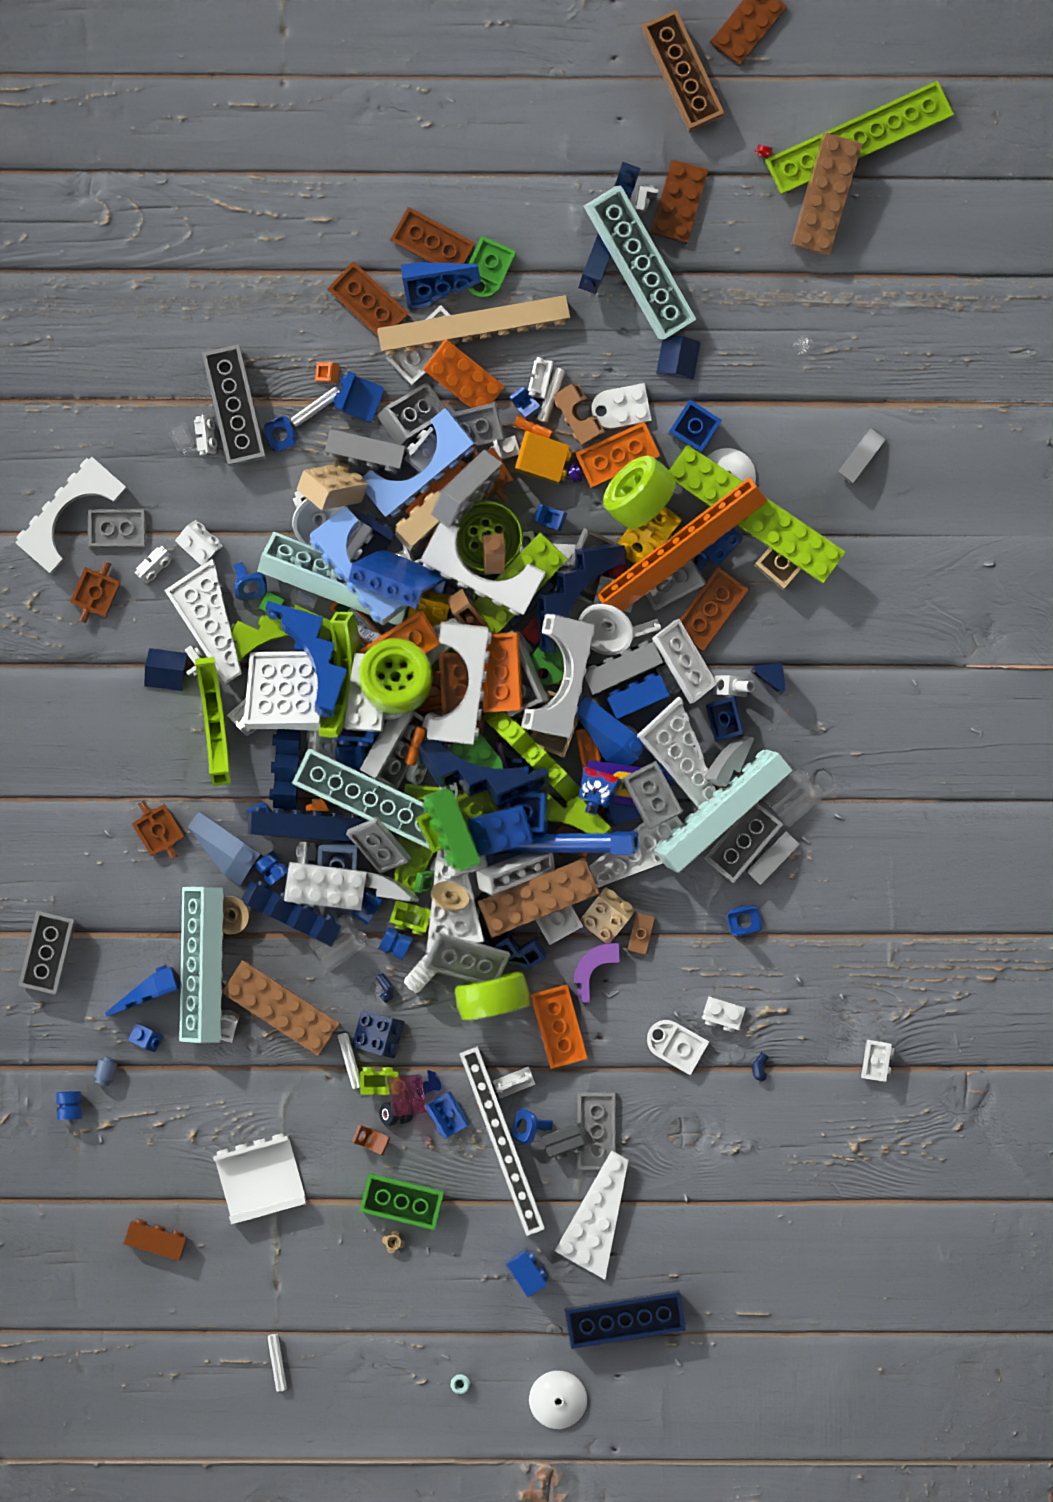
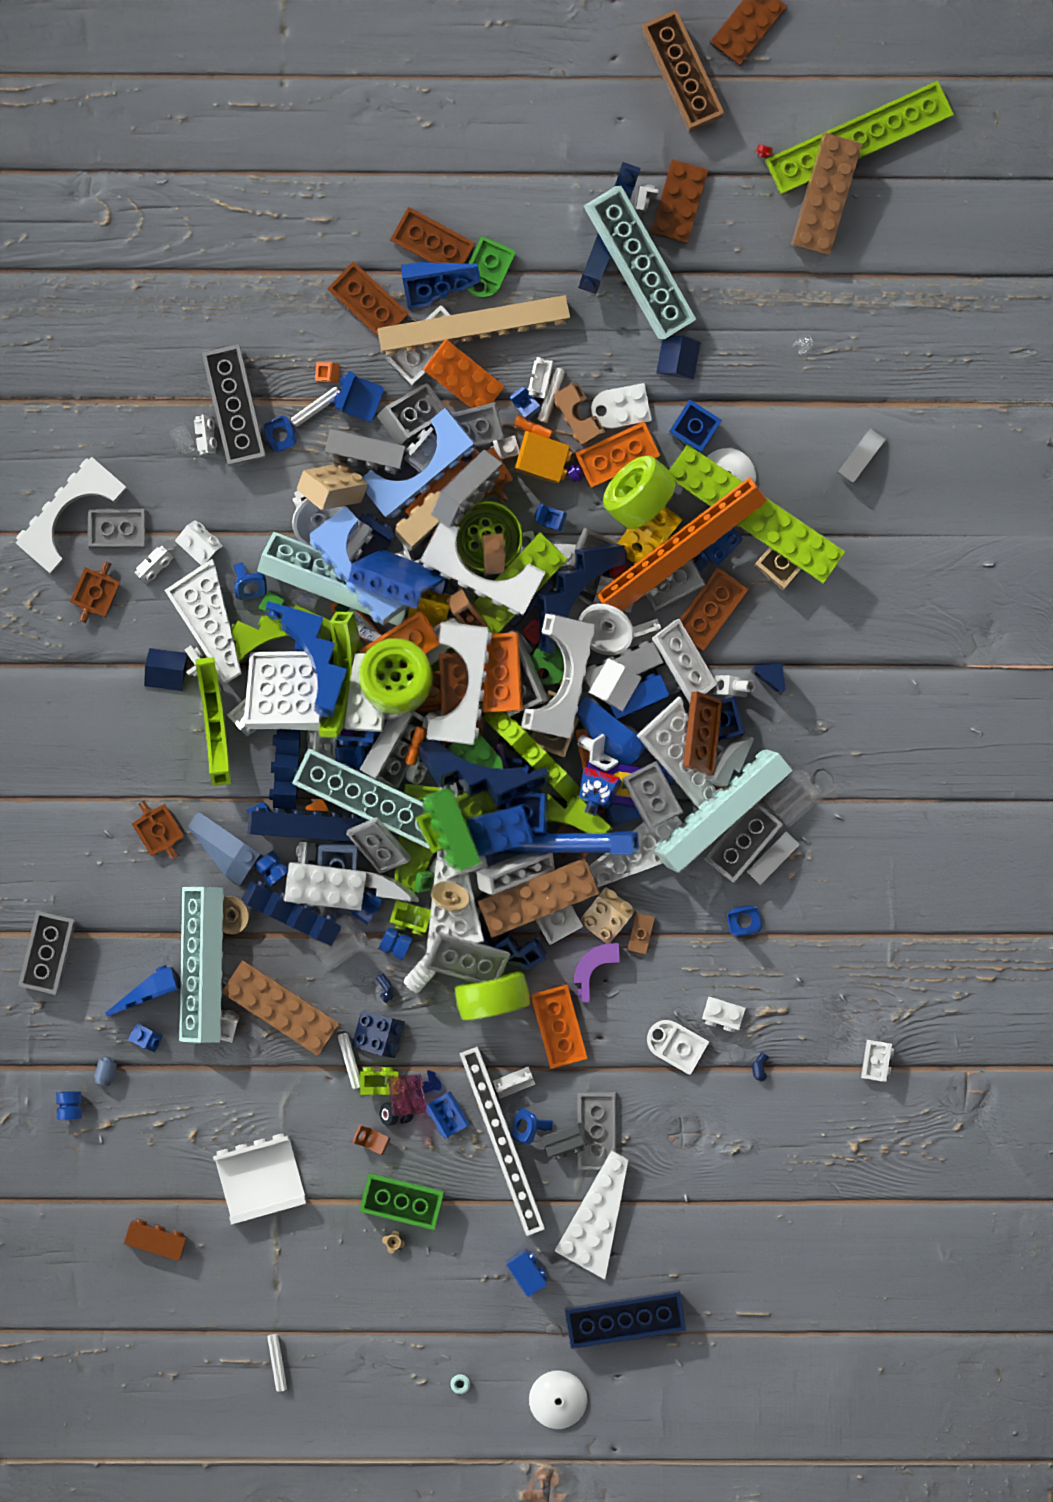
(596, 750): none -> white bracket
(615, 684): none -> white slope
(702, 733): none -> dark orange plate

